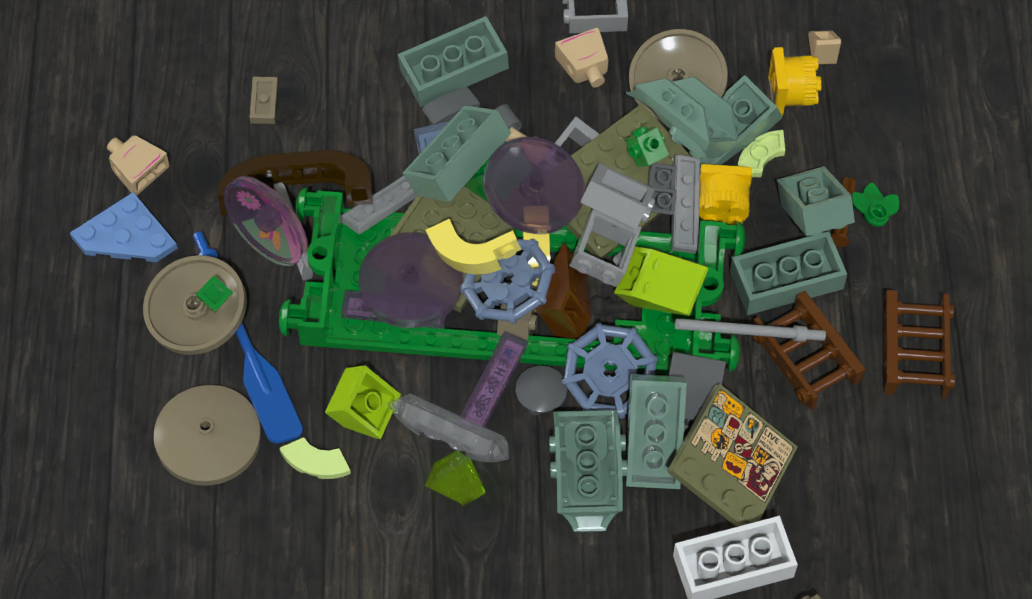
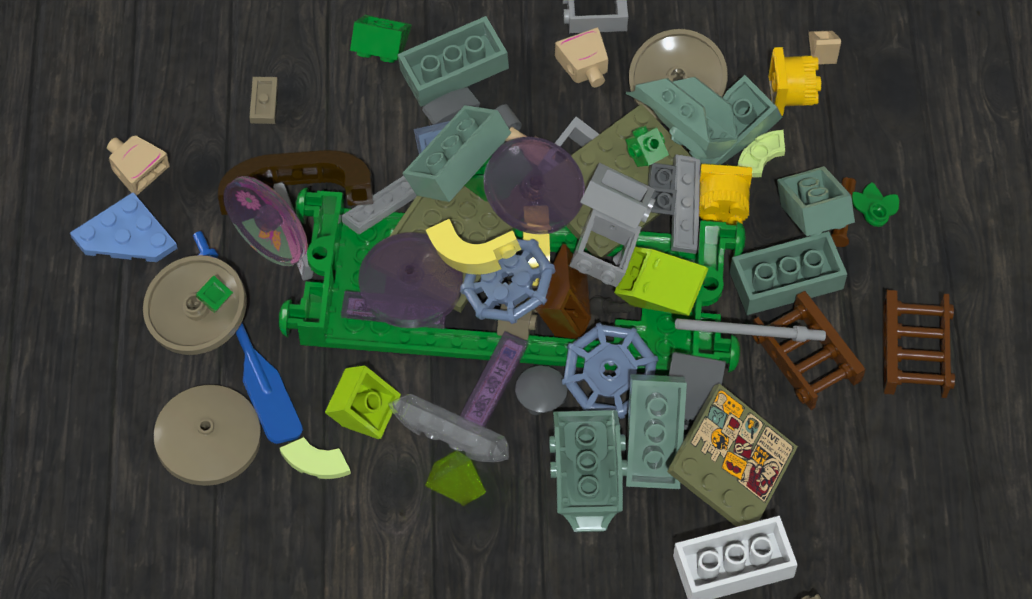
(379, 37): none -> green slope

